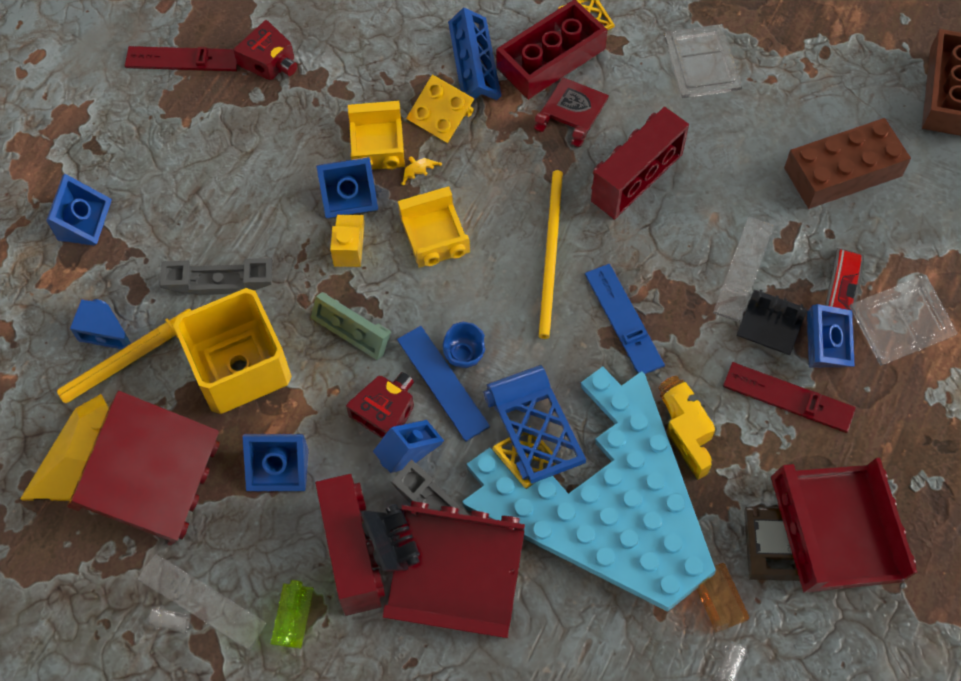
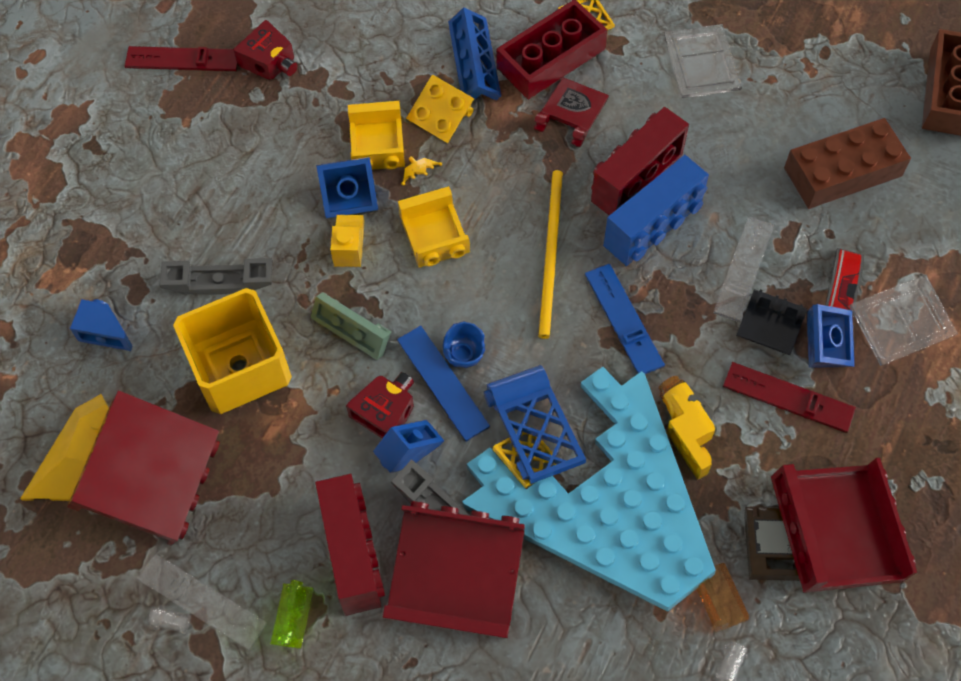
(77, 212): blue slope -> none
(118, 360): yellow axle -> none
(275, 462): blue slope -> none
(387, 551): black hinge -> none
(655, 210): none -> blue brick

